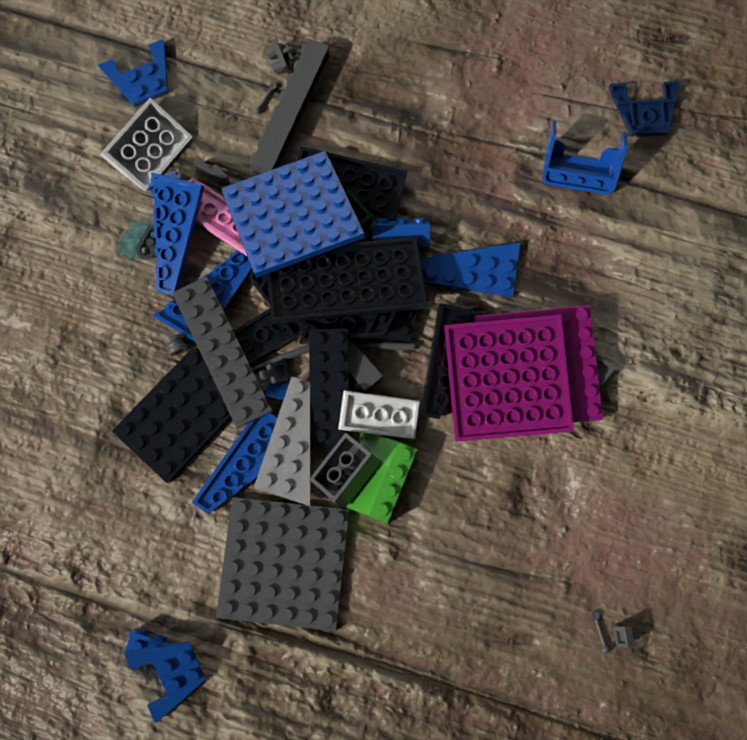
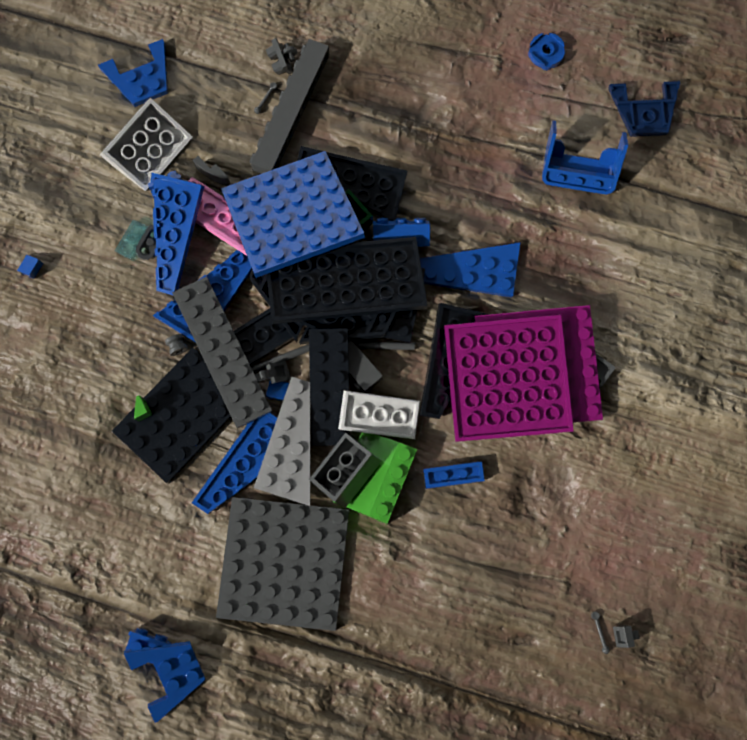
(30, 266): none -> blue slope
(141, 409): none -> bright green slope
(453, 475): none -> blue plate
(542, 59): none -> blue plate

